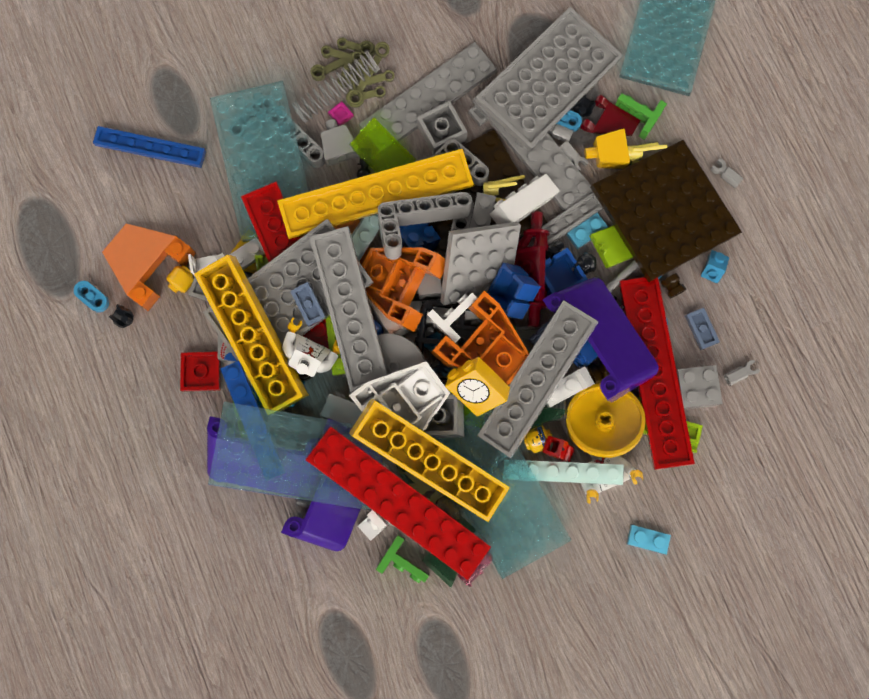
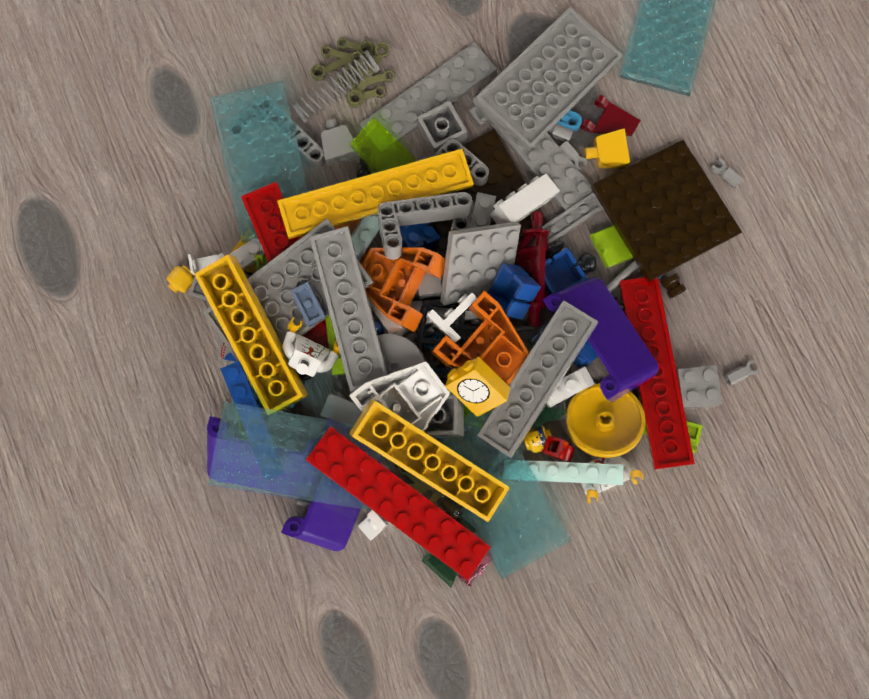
(92, 297): dark azure plate -> none
(122, 316): black arm -> none
(137, 254): orange wedge -> none
(149, 147): blue plate -> none
(200, 371): red plate -> none
(340, 113): dark pink tile -> none
(401, 563): bright green bracket -> none
(492, 187): light yellow plant -> none
(580, 235): medium azure plate -> none
(584, 107): black arm -> none
(598, 372): dark brown wheel -> none
(636, 151): light yellow plant -> none
(641, 112): bright green bracket -> none
(648, 539): medium azure plate -> none
(702, 328): sand blue plate -> none
(715, 266): dark azure bracket -> none

